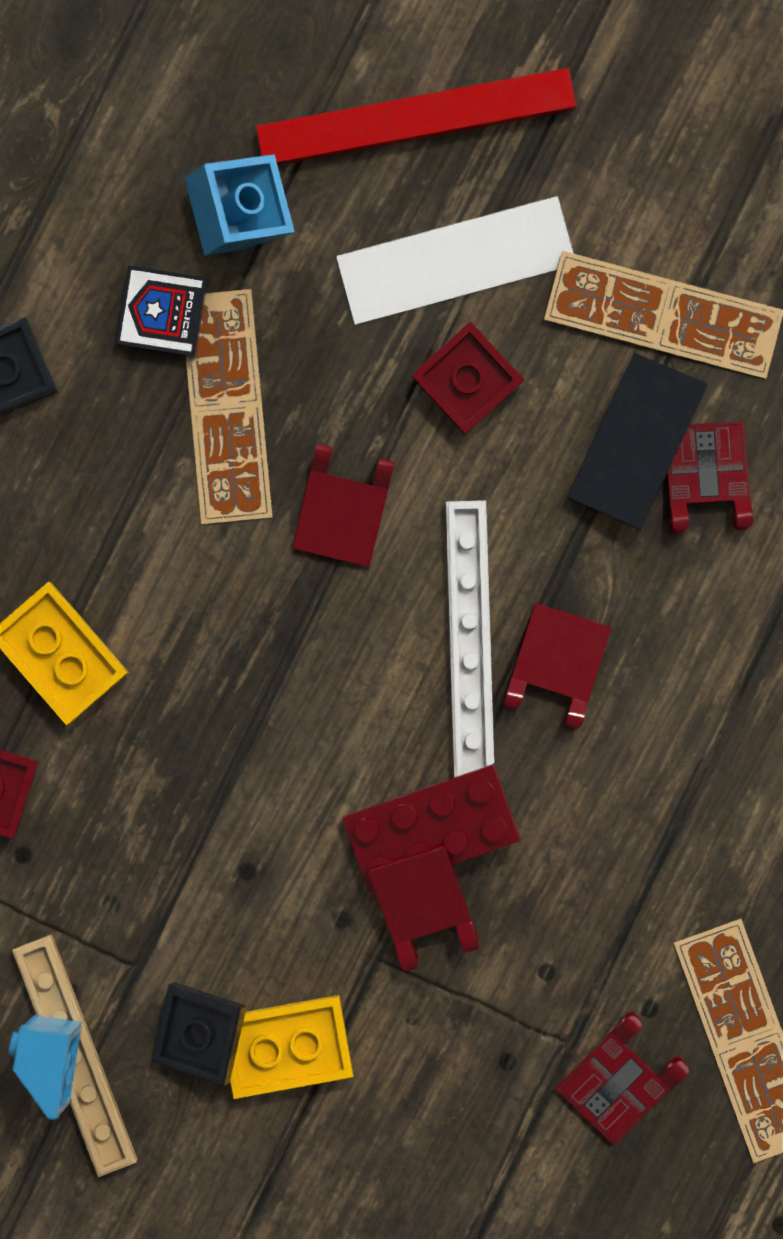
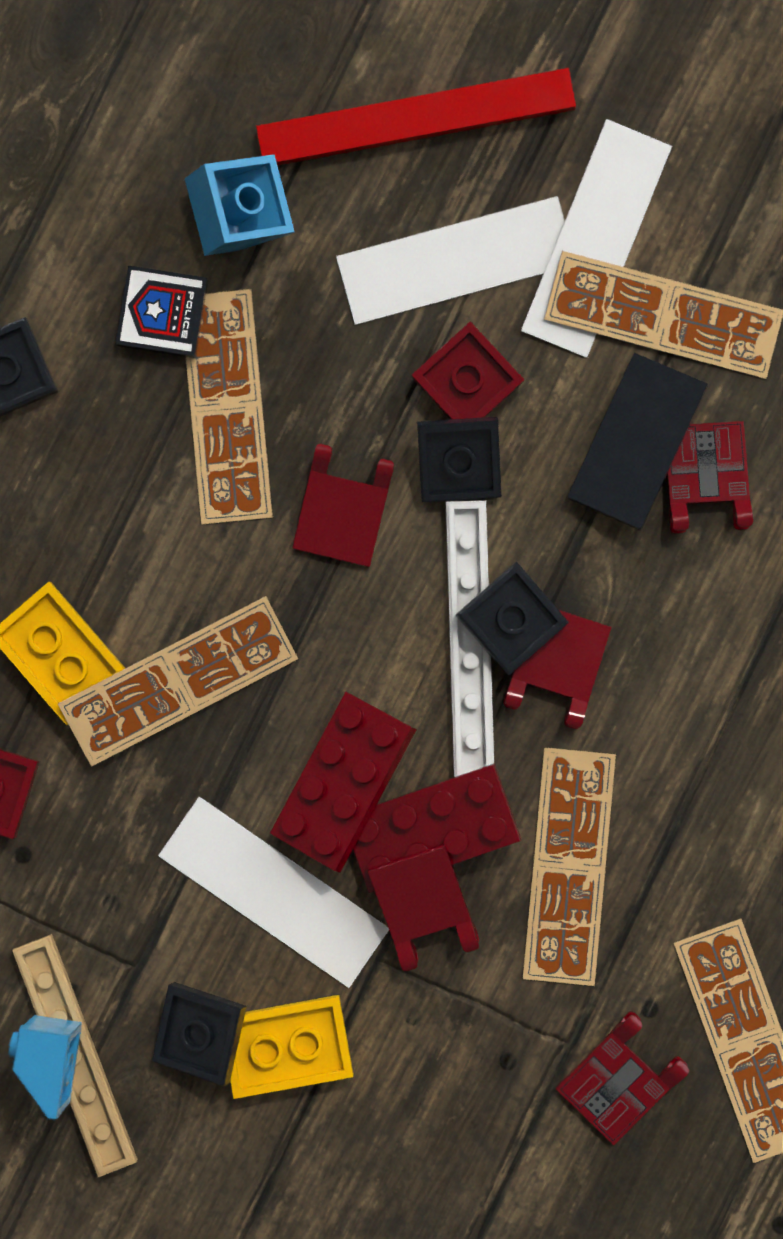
(178, 681): none -> sticker
(274, 892): none -> white sticker
(343, 782): none -> dark red plate
(459, 459): none -> black tile
(511, 618): none -> black tile
(569, 866): none -> sticker
(601, 219): none -> white sticker

